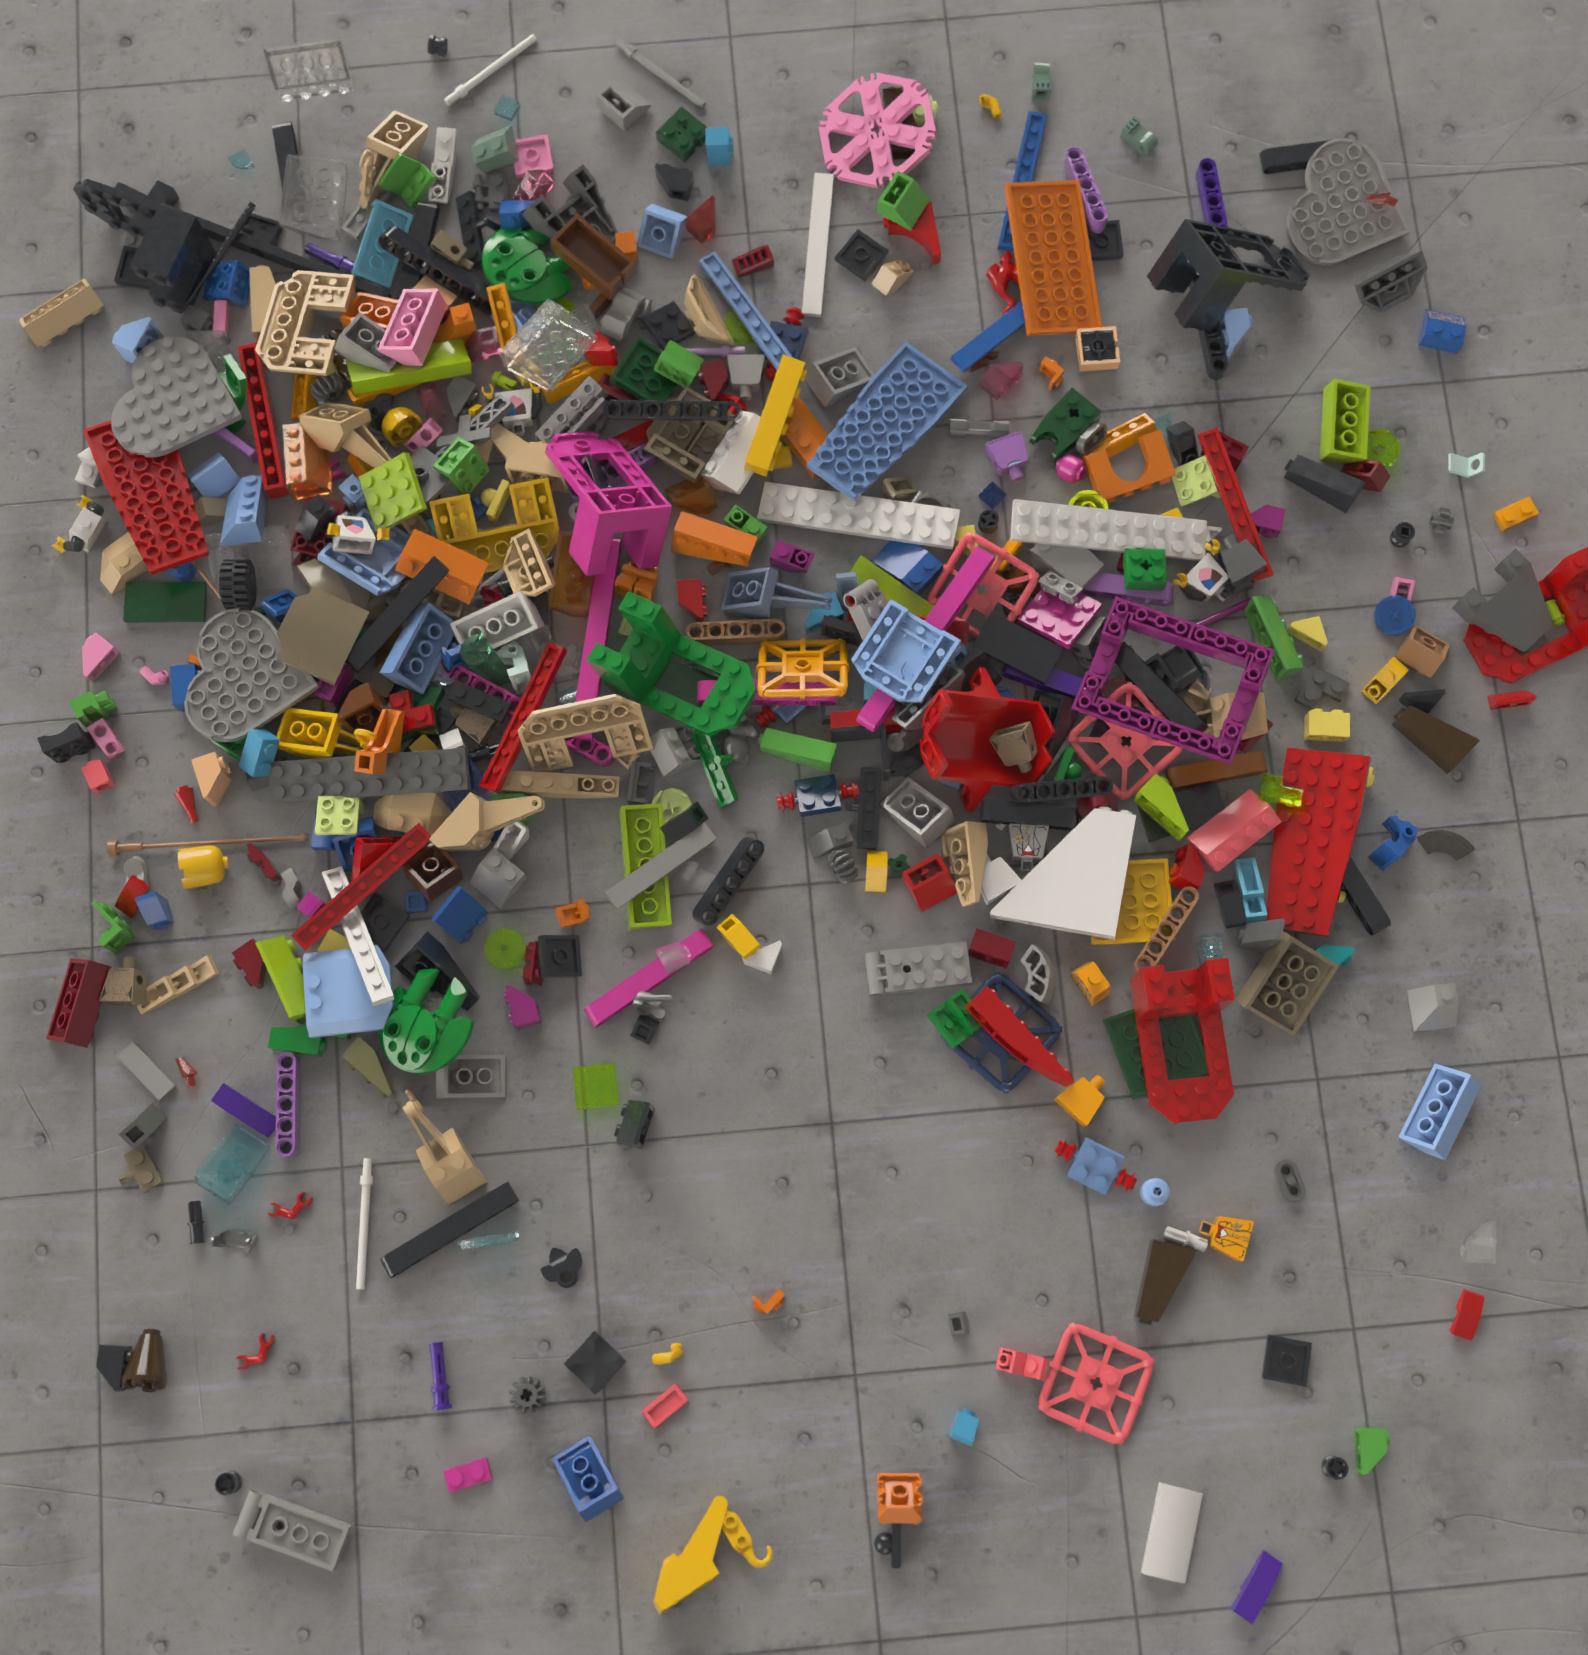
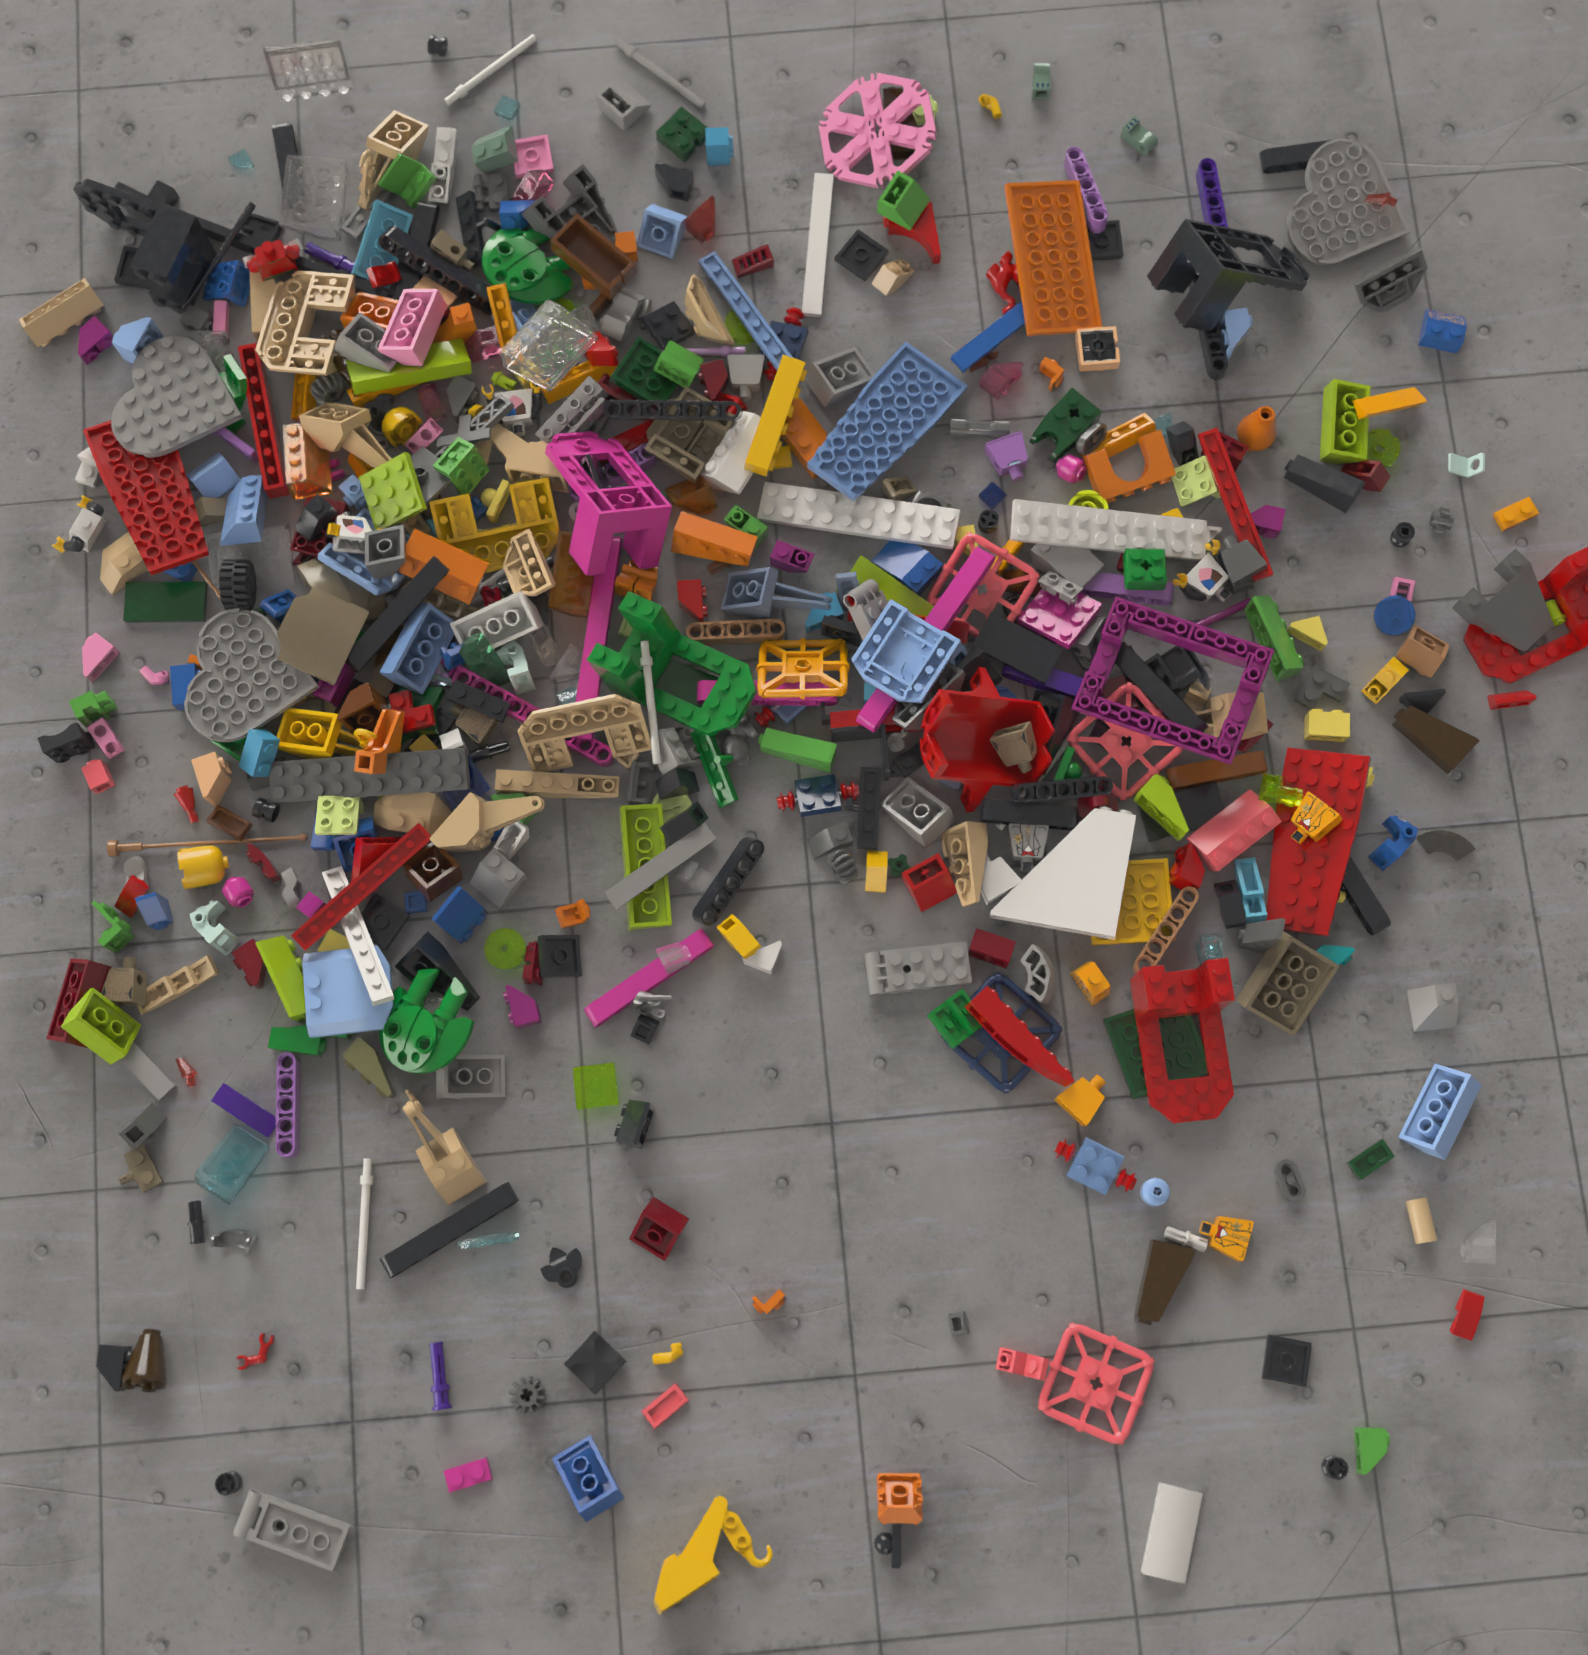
(93, 340): none -> magenta slope
(101, 1026): none -> lime slope
(215, 935): none -> light aqua tile
(229, 822): none -> reddish brown tile
(238, 892): none -> dark pink head
(266, 810): none -> black wheel
(274, 259): none -> red torso
(293, 1213): red arm -> none
(384, 274): none -> red bracket
(385, 551): none -> dark grey slope
(531, 701): red plate -> none
(646, 662): none -> white bar
(658, 1228): none -> dark red slope
(676, 783): none -> black slope
(964, 1426): dark azure slope -> none
(1025, 167): blue tile -> none
(1257, 1587): dark purple slope -> none
(1258, 429): none -> orange cone
(1313, 819): none -> light orange torso
(1370, 1159): none -> dark green plate
(1388, 402): none -> light orange slope
(1421, 1220): none -> tan pin

